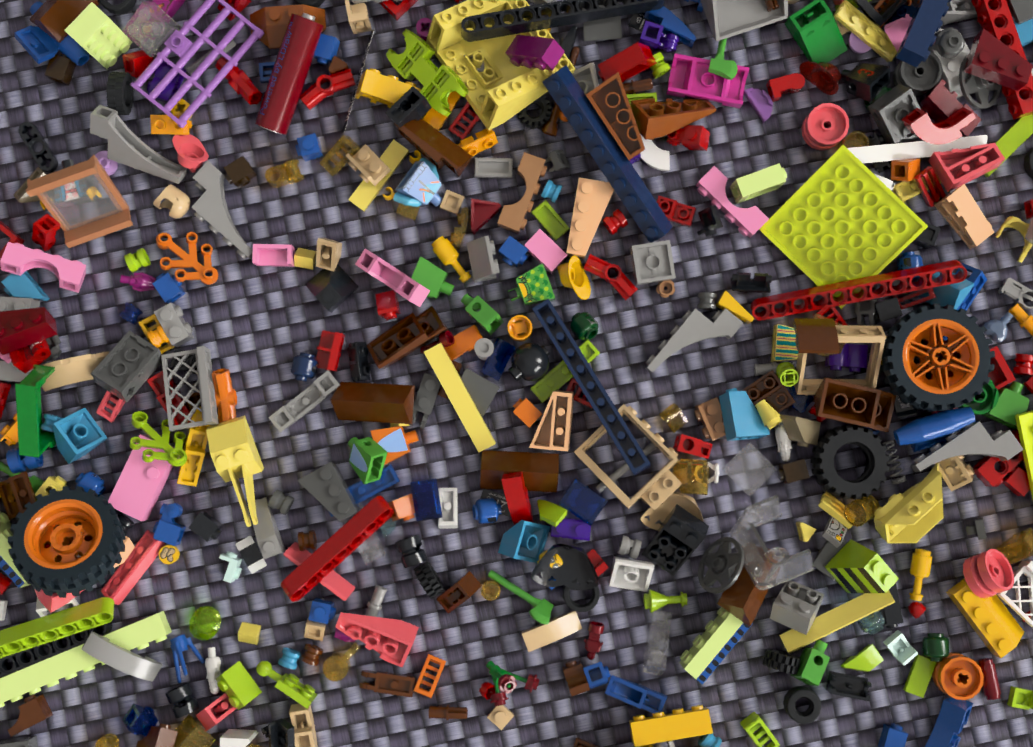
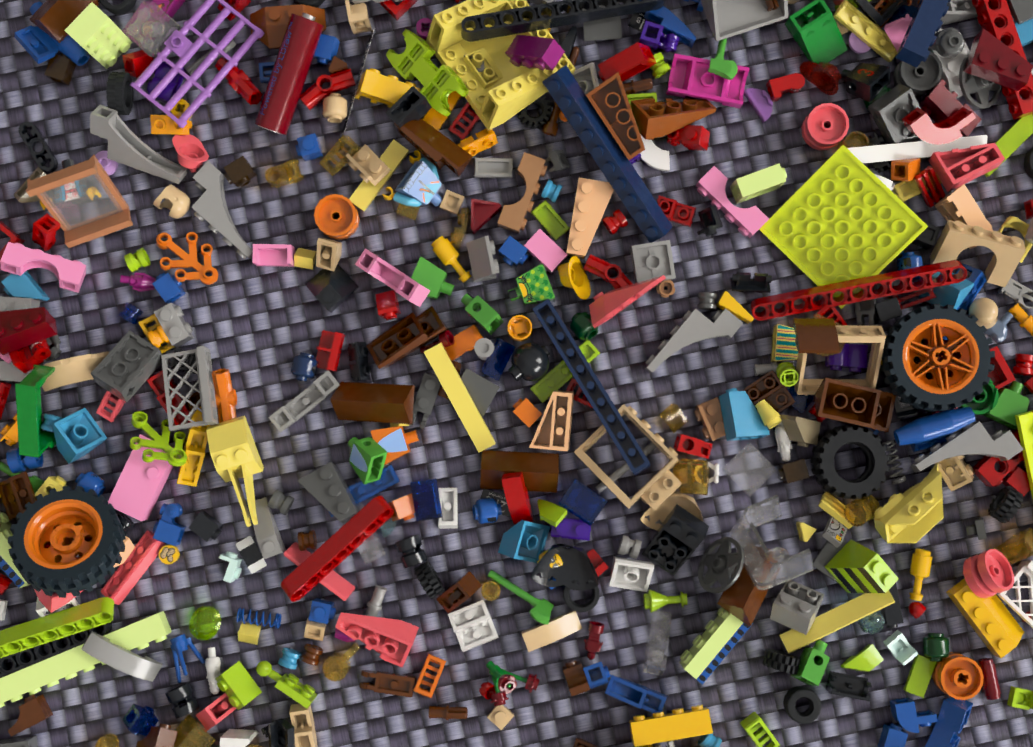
(277, 621): none -> blue piece
(326, 220): none -> orange wheel
(335, 108): none -> tan head
(473, 625): none -> white slope
(616, 300): none -> coral wedge
(905, 715): none -> blue brick
(959, 236): none -> tan arch
(985, 311): none -> tan helmet
(1005, 504): none -> black tyre

